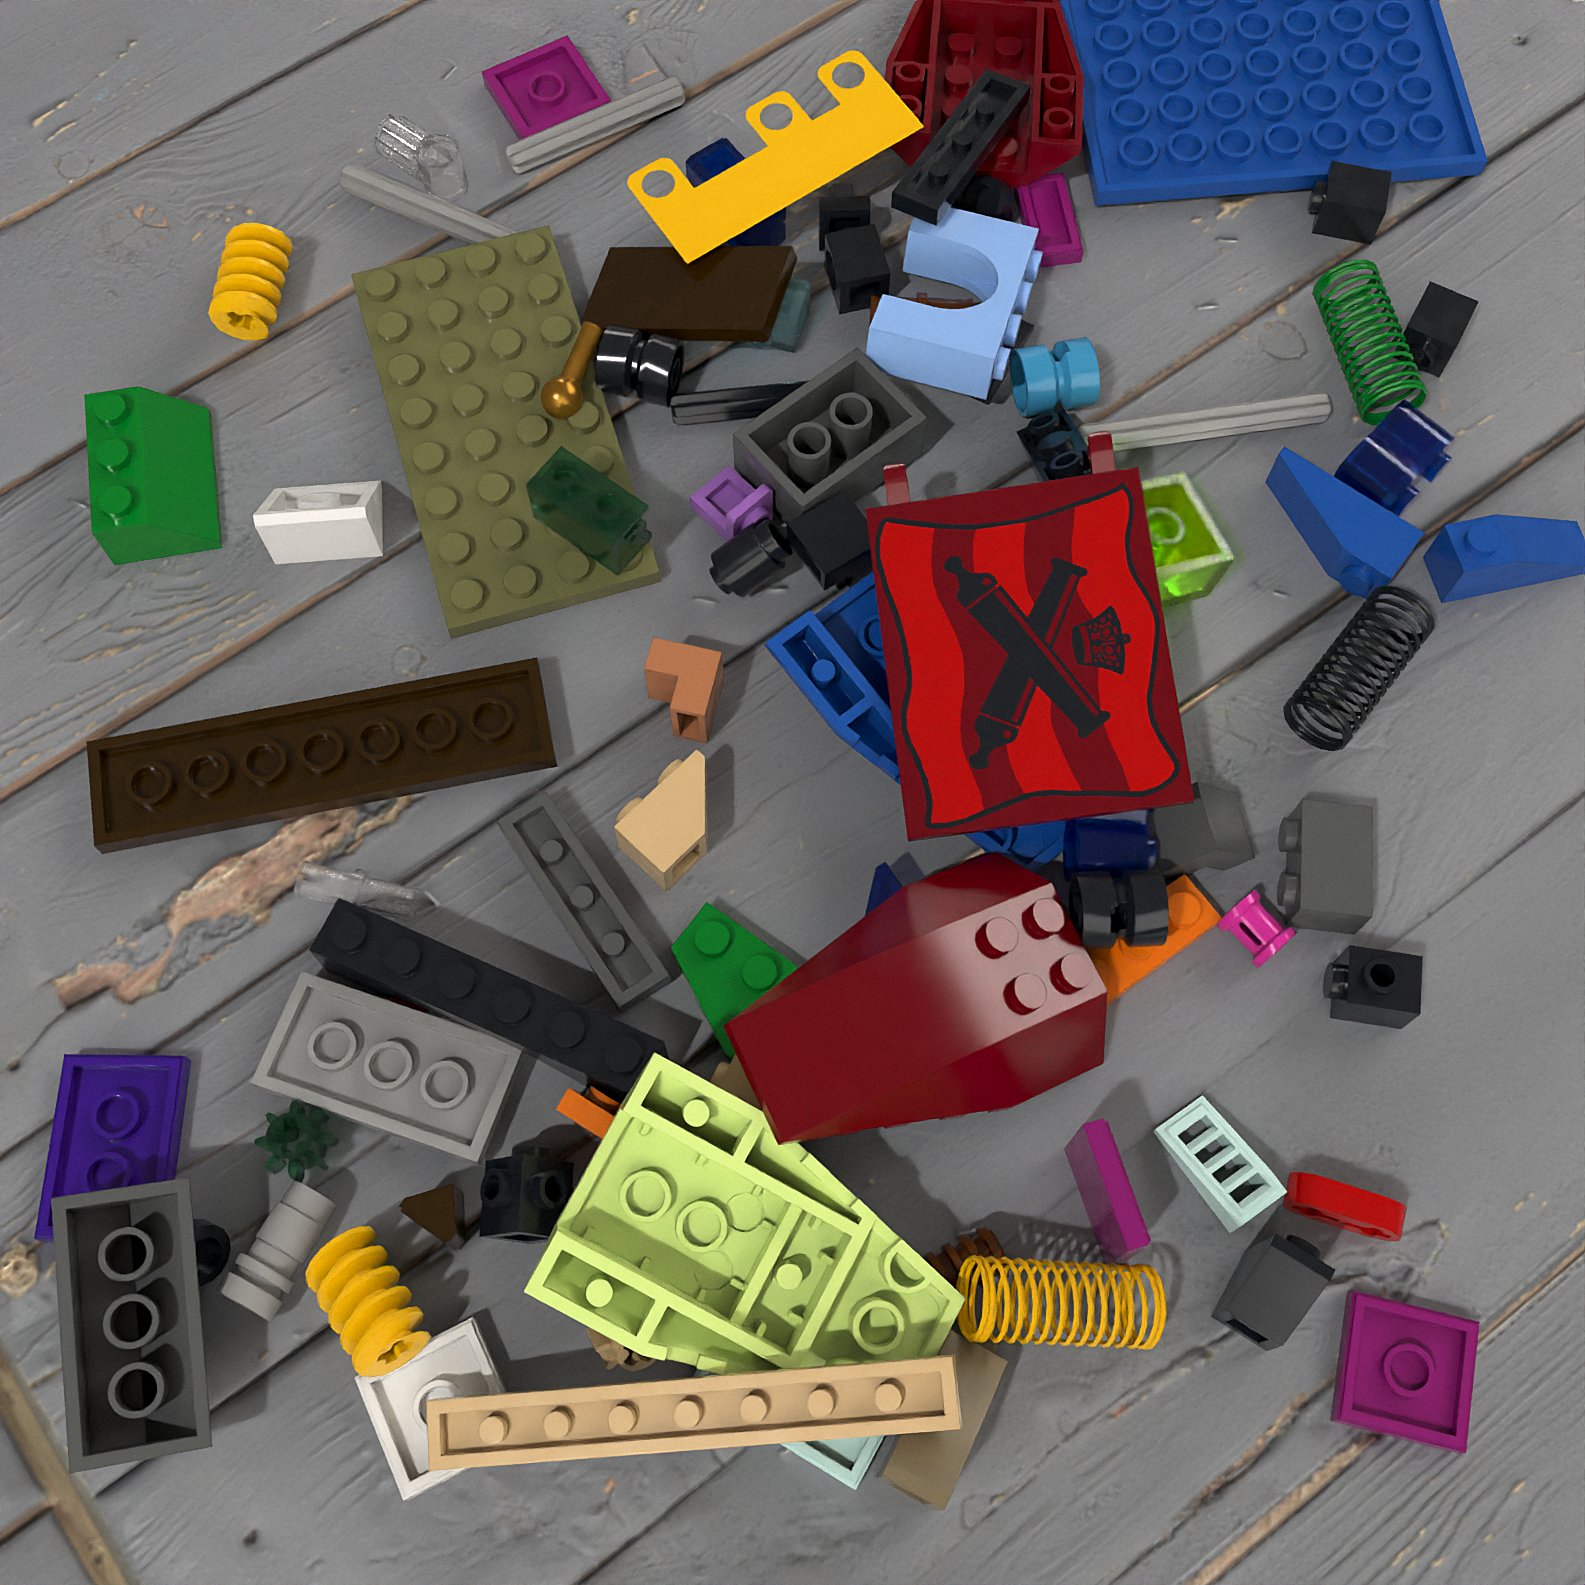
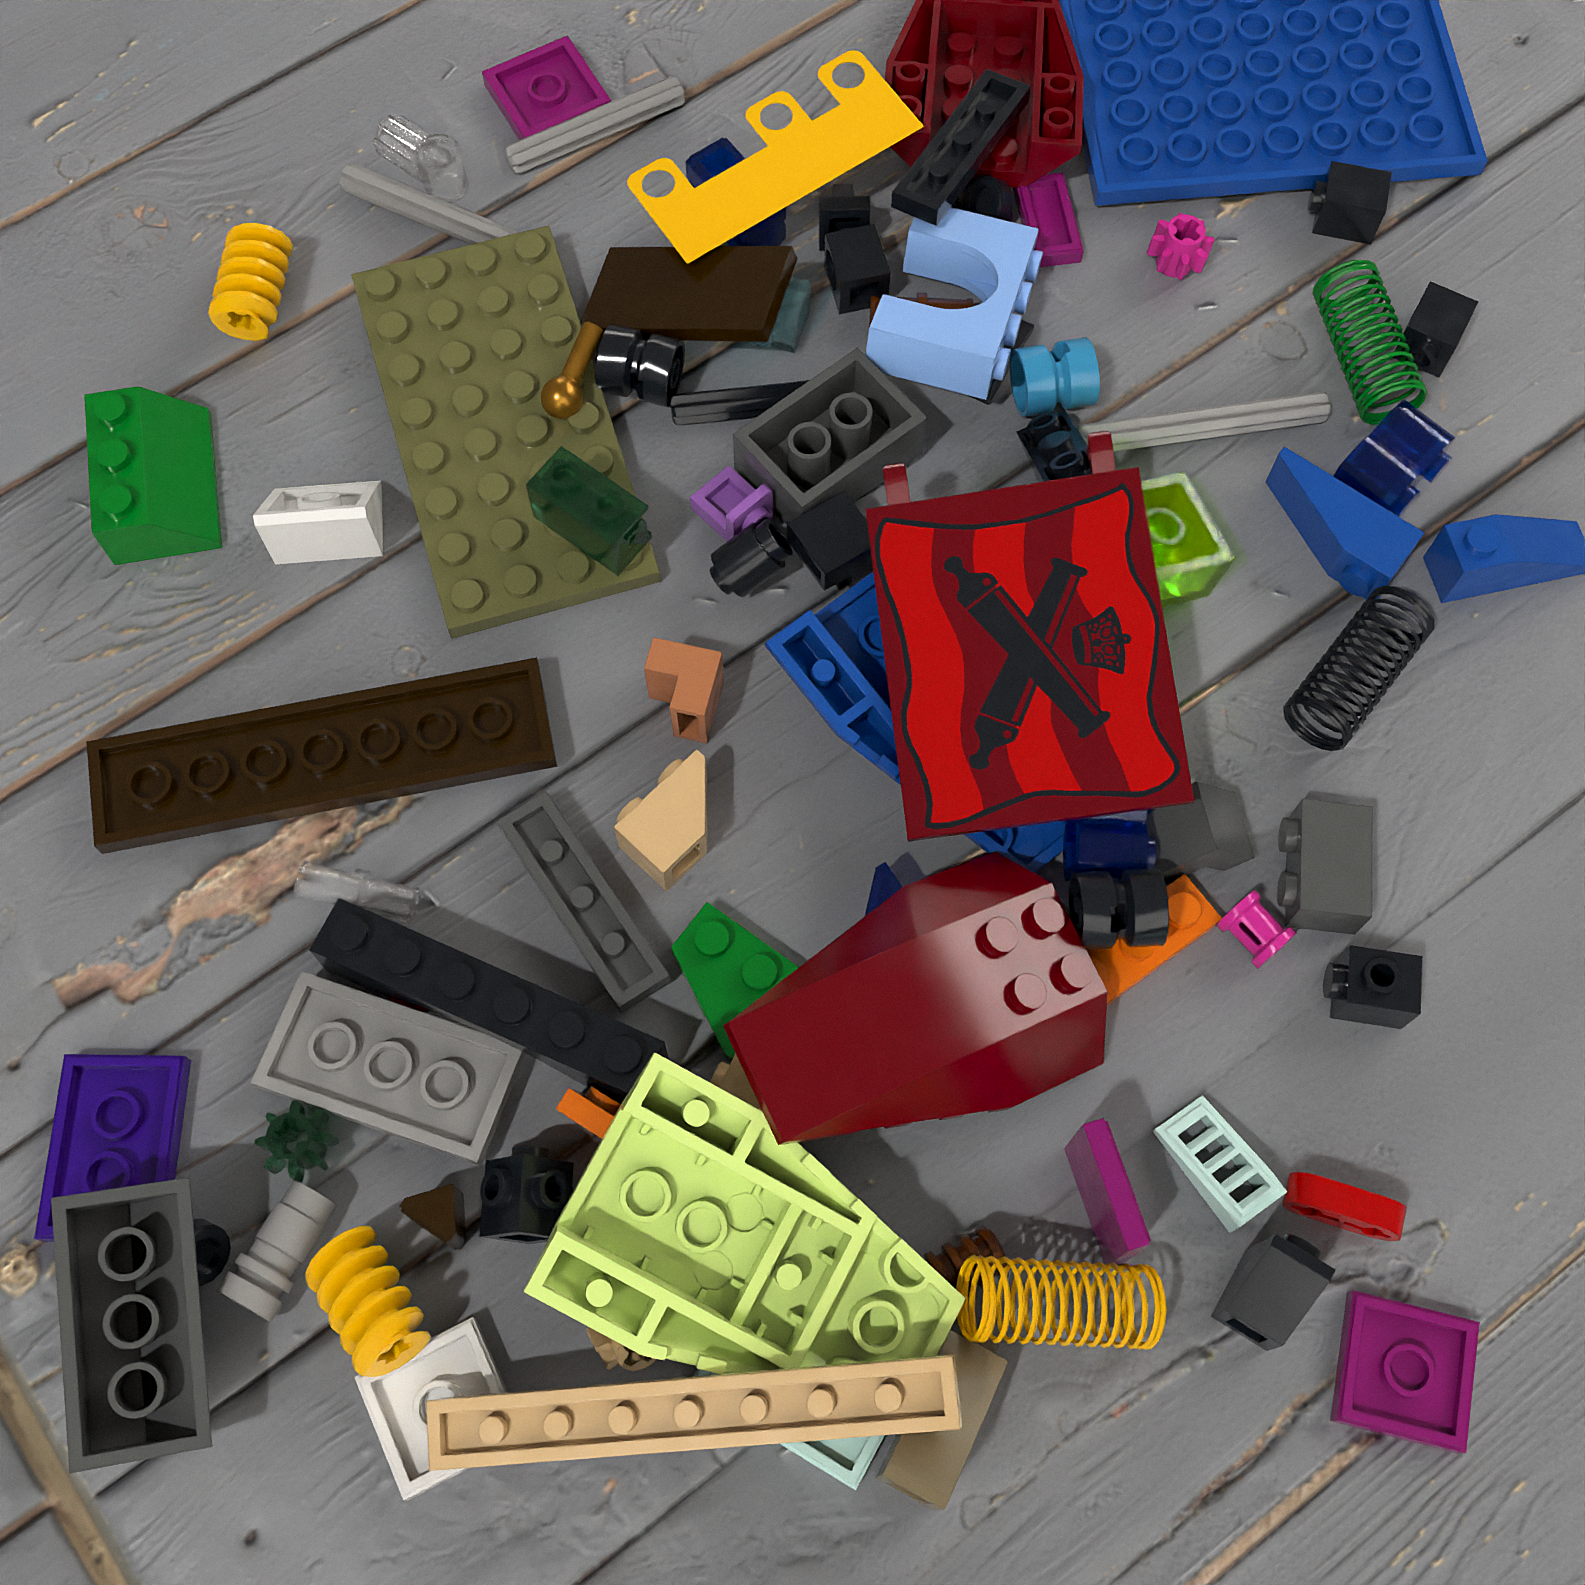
(1180, 246): none -> dark pink gear

